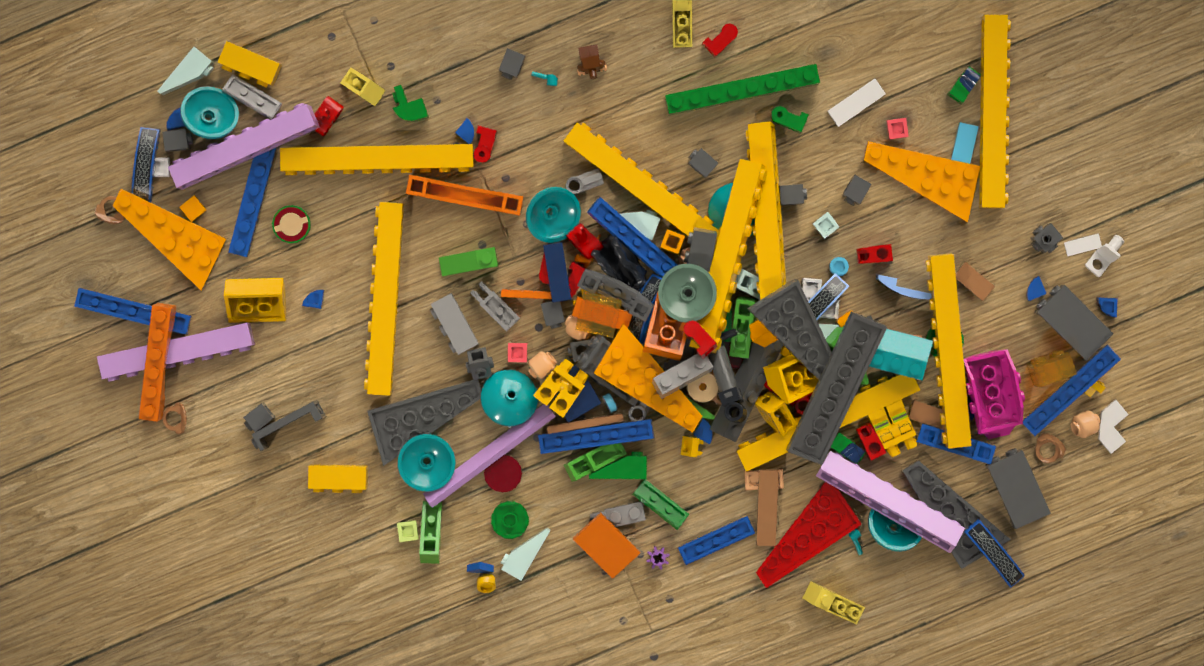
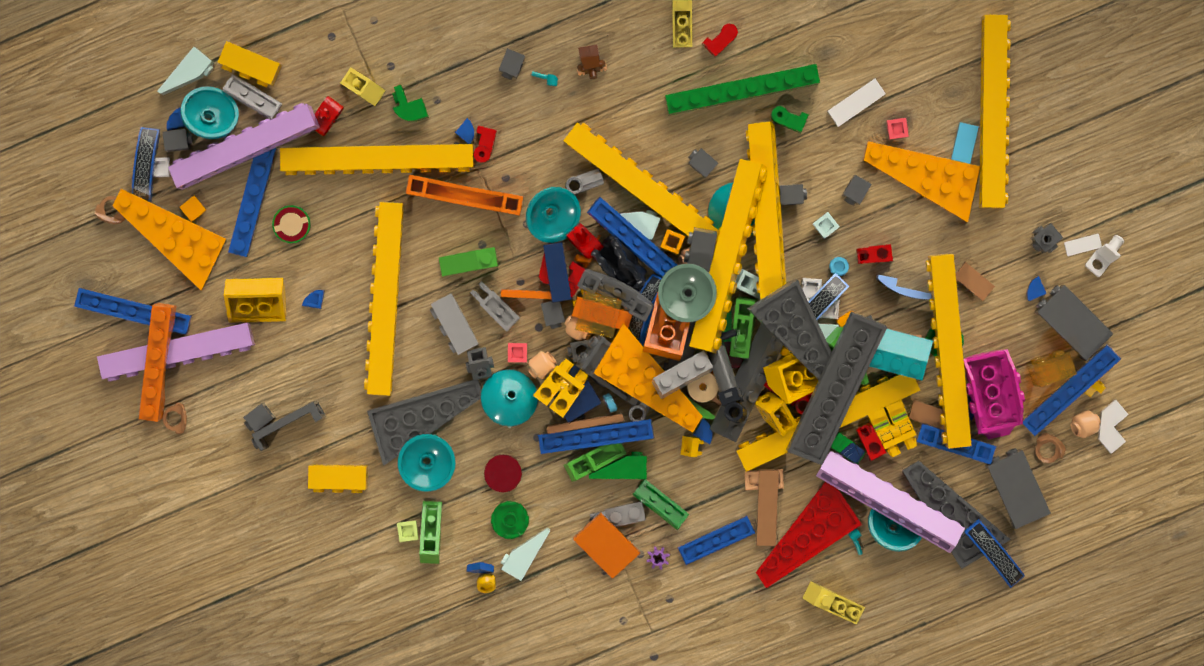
(490, 454): lavender tile -> none
(704, 341): red leg -> none
(760, 334): light orange brick -> none
(964, 85): leg -> none
(1108, 306): blue tile -> none

